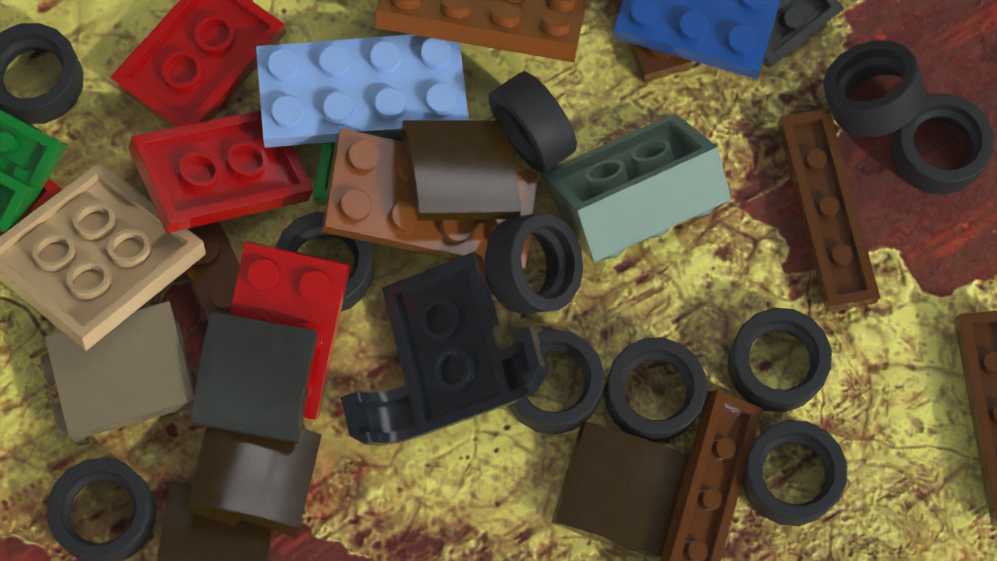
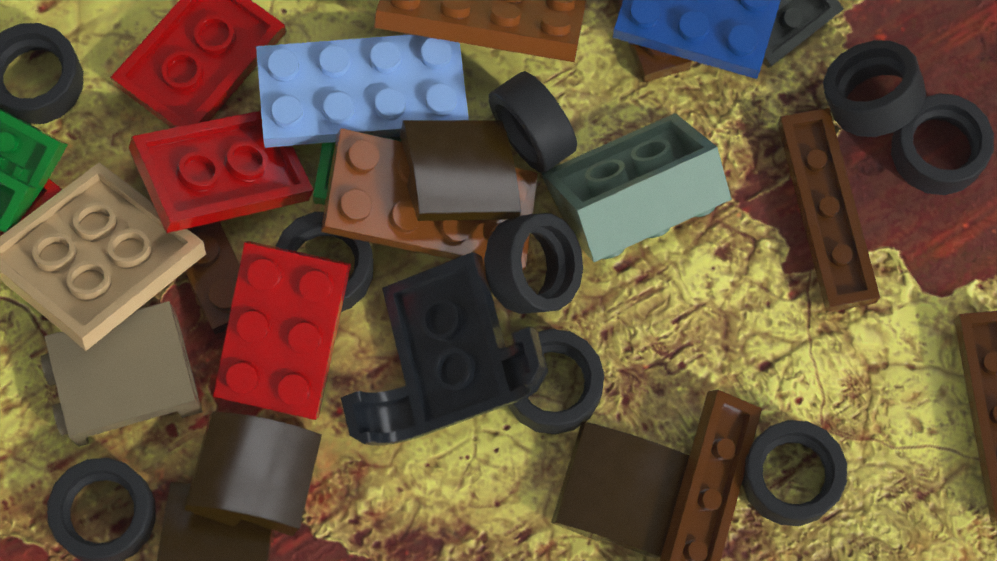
(254, 377): pearl dark grey slope -> none
(653, 350): black tyre -> none
(797, 325): black tyre -> none

